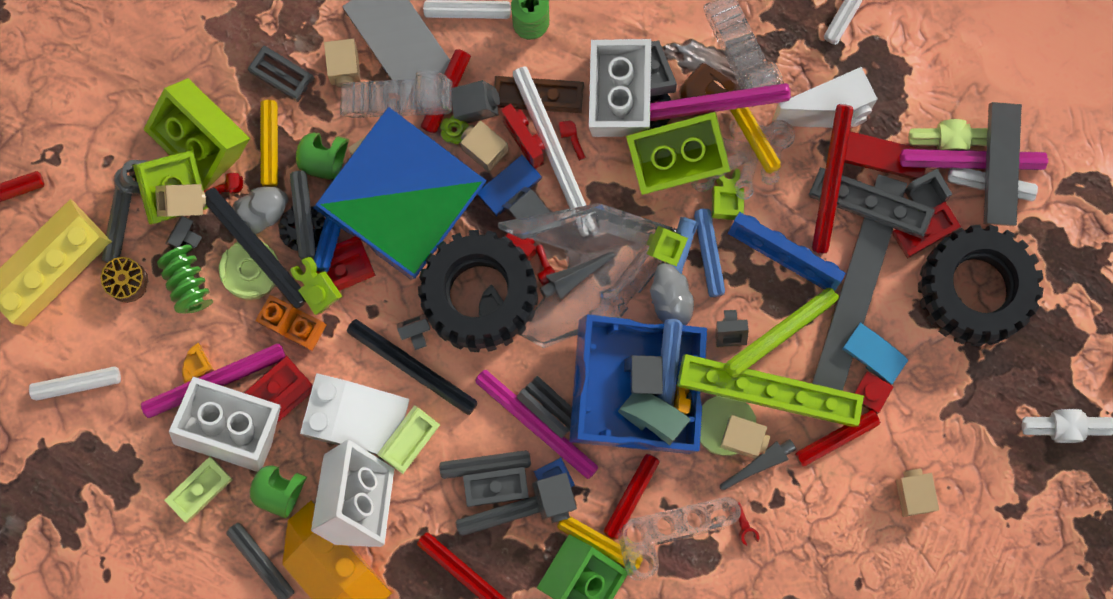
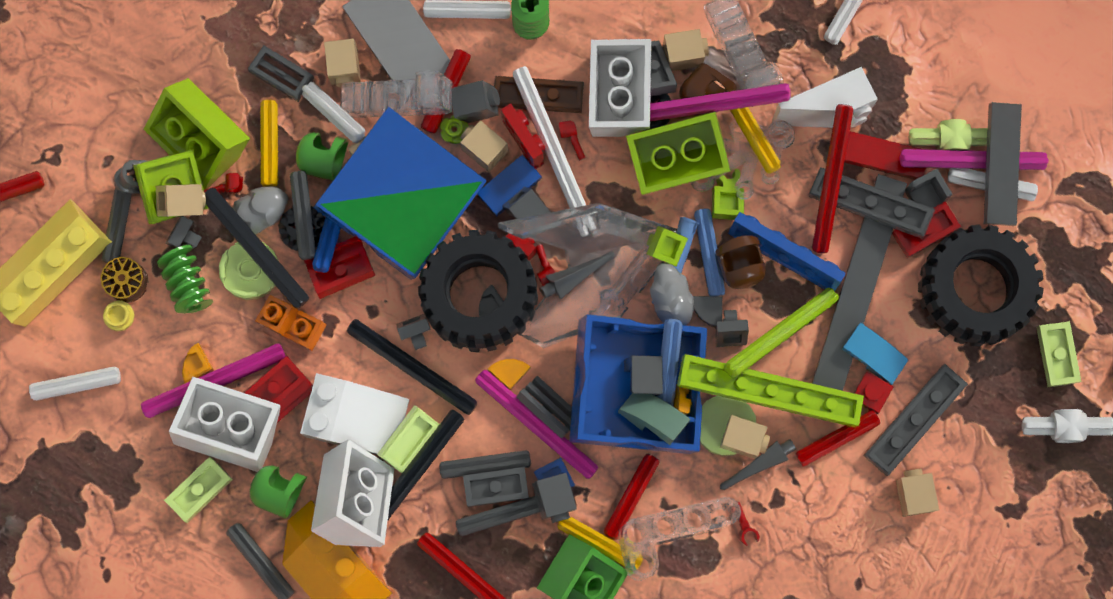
(118, 315): none -> light yellow plate
(318, 288): lime plate -> none
(333, 112): none -> white axle
(424, 459): none -> black axle
(509, 371): none -> light orange tile
(685, 49): none -> tan brick
(708, 309): none -> dark grey tile
(741, 262): none -> reddish brown helmet
(915, 420): none -> dark grey tile
(1058, 354): none -> yellowish green plate

